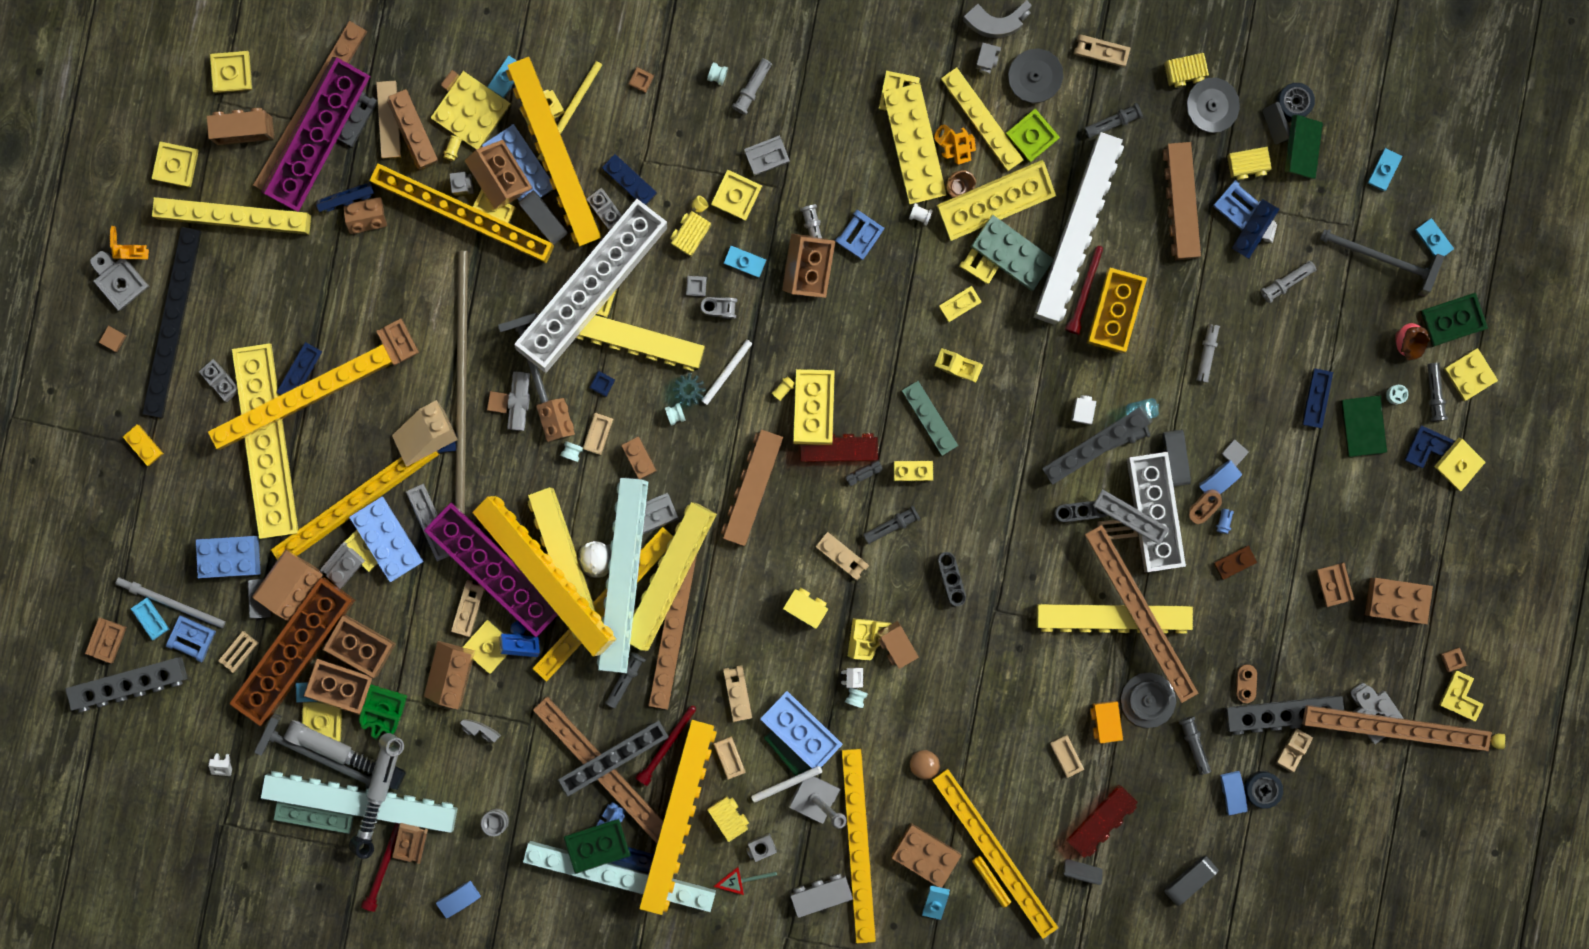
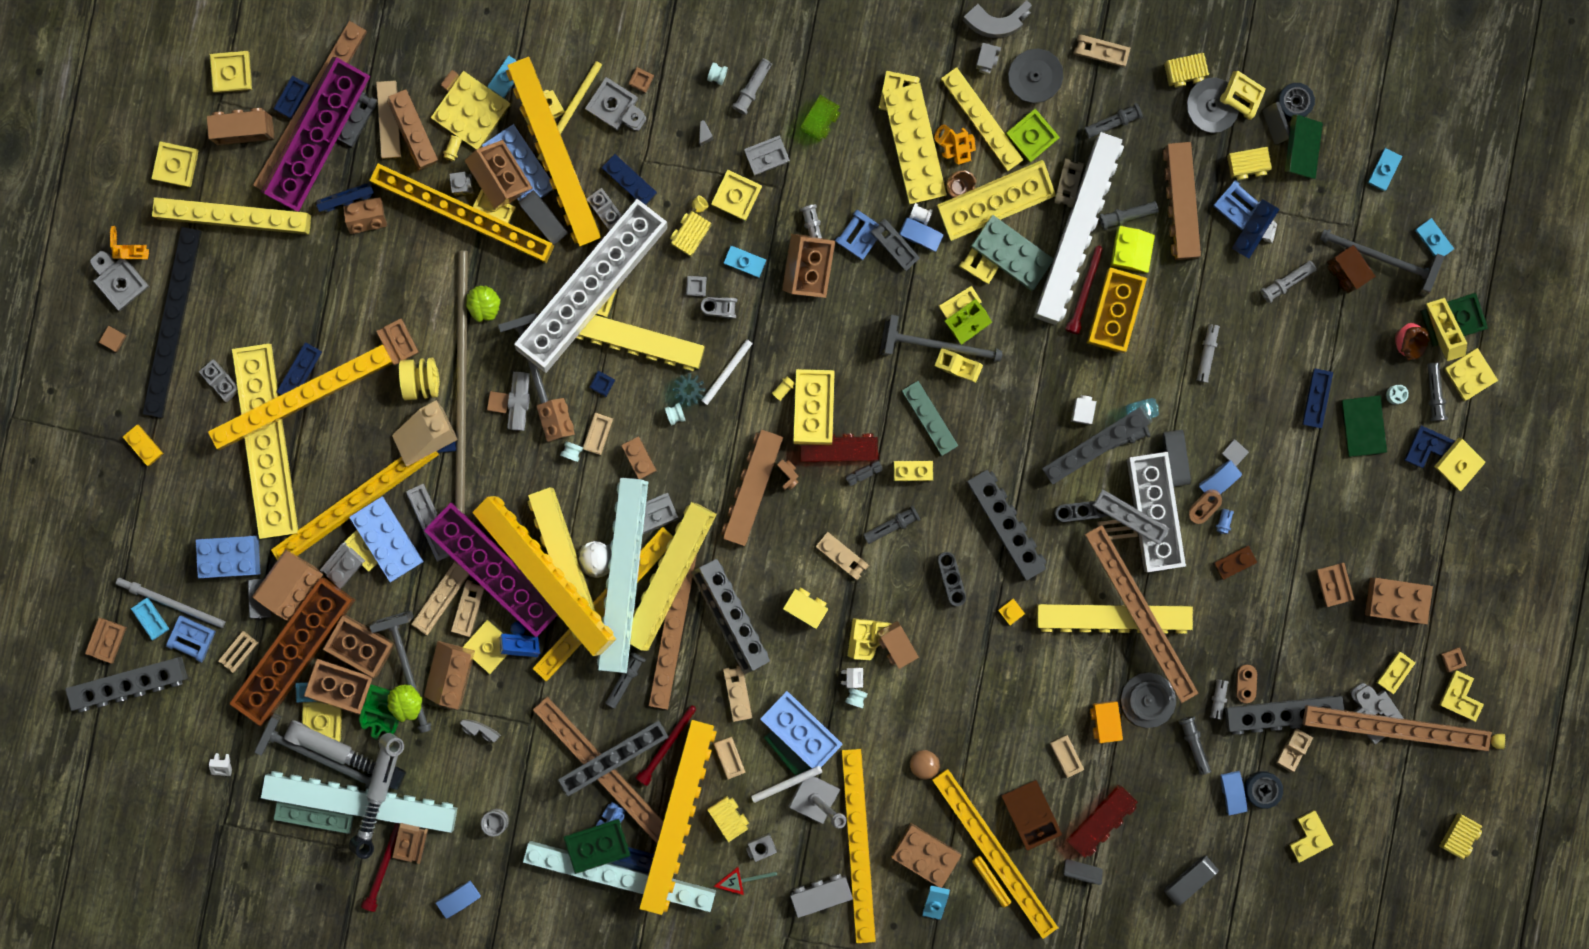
(292, 97): none -> dark blue plate
(392, 624): none -> dark grey tile
(404, 702): none -> lime hair
(416, 379): none -> light yellow wheel
(440, 598): none -> tan tile
(483, 303): none -> lime hair
(624, 110): none -> light grey plate
(705, 134): none -> light grey slope
(721, 611): none -> dark grey brick
(788, 469): none -> medium nougat bracket
(820, 118): none -> clear neon green brick
(891, 336): none -> dark grey tile
(895, 245): none -> dark grey plate
(921, 234): none -> medium blue slope
(968, 321): none -> lime brick
(1011, 611): none -> yellow plate
(1031, 815): none -> reddish brown slope
(1038, 562): none -> dark grey brick
(1068, 183): none -> dark tan plate
(1119, 217): none -> dark grey pin
(1132, 249): none -> neon yellow slope
(1219, 699): none -> light grey pin
(1245, 89): none -> light yellow plate
(1315, 839): none -> light yellow plate
(1350, 269): none -> reddish brown brick
(1396, 672): none -> light yellow plate
(1447, 330): none -> light yellow slope
(1461, 836): none -> light yellow brick

